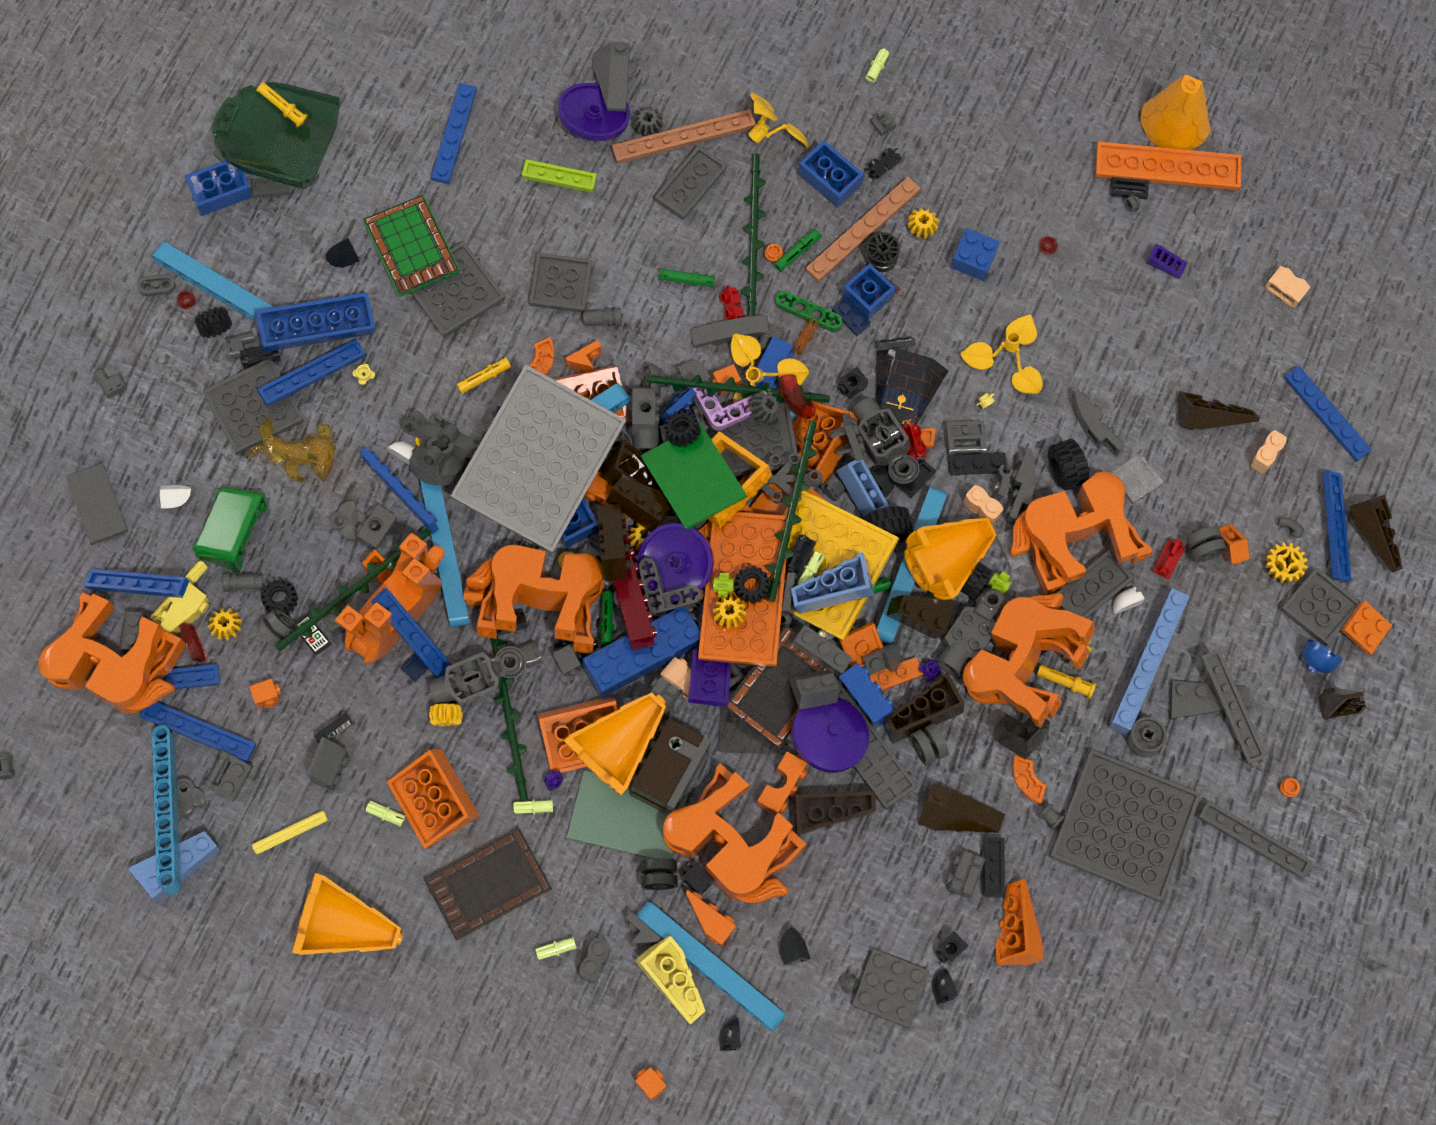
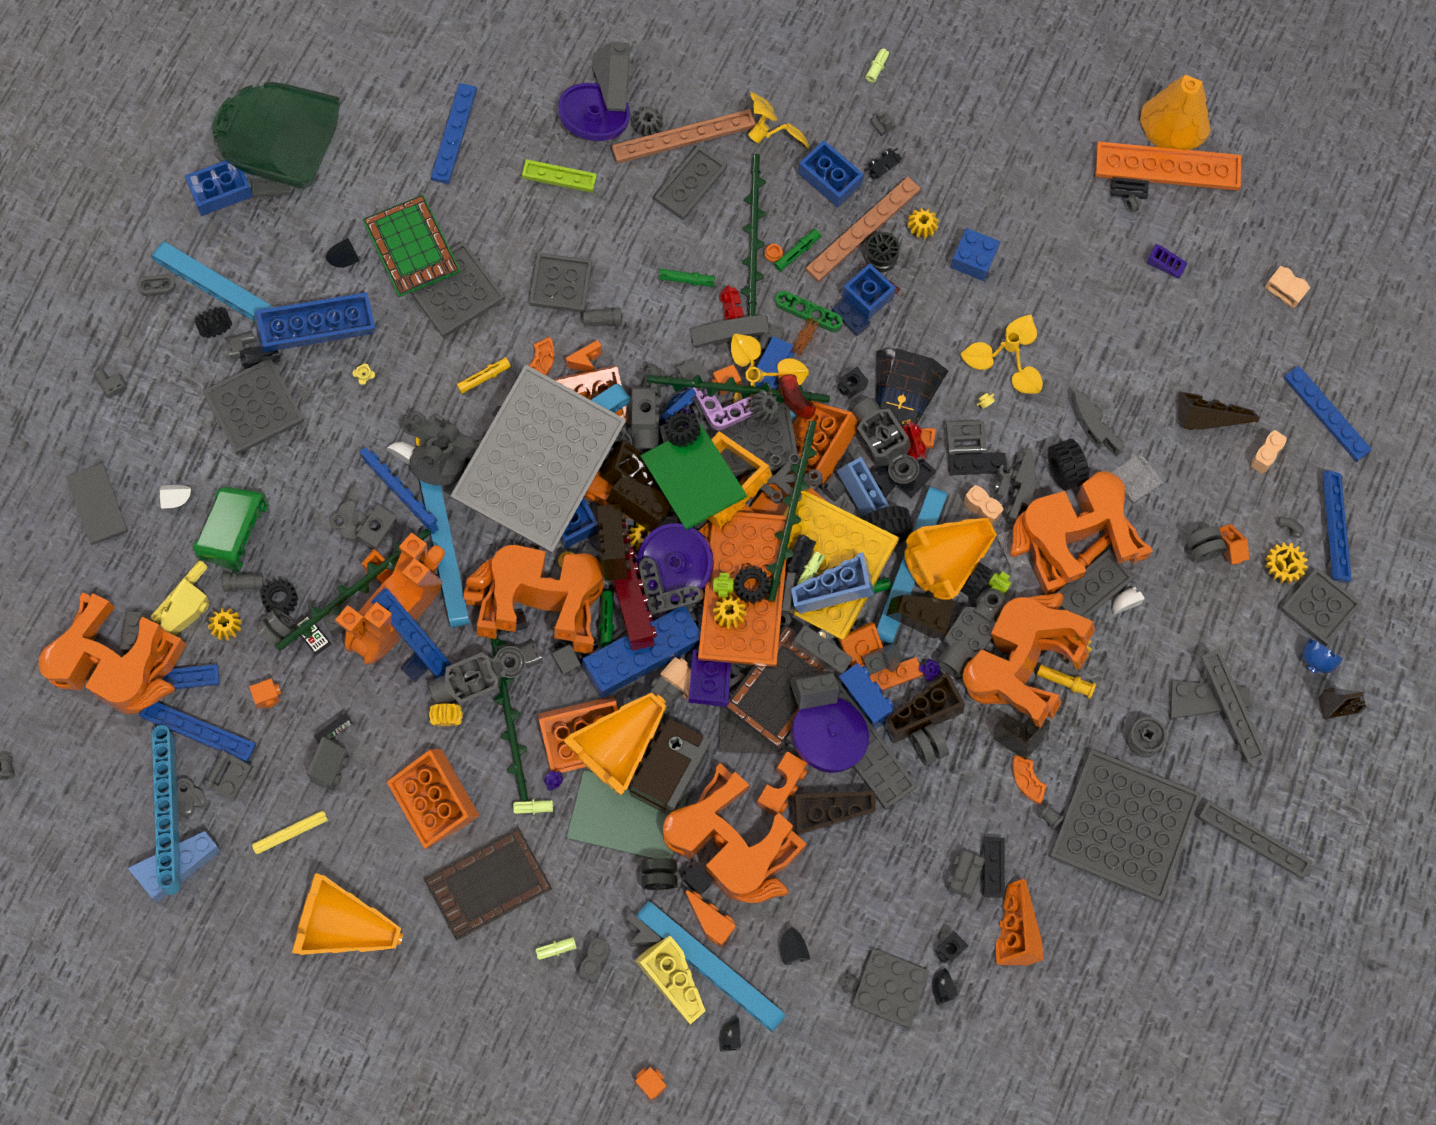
(136, 583): blue plate -> none
(186, 295): clear red plate -> none
(193, 642): clear red tile -> none
(288, 110): yellow pin -> none
(311, 373): blue plate -> none
(312, 451): clear yellow animal -> none
(385, 813): yellowish green axle -> none
(856, 441): dark grey plate -> none
(895, 343): black tile -> none
(958, 813): dark brown wedge -> none
(1048, 241): clear red plate -> none
(1099, 546): none -> orange pin
(1149, 662): medium blue brick -> none
(1169, 558): red hinge -> none
(1289, 787): orange plate -> none
(1366, 627): orange plate -> none
(1373, 521): dark brown wedge -> none

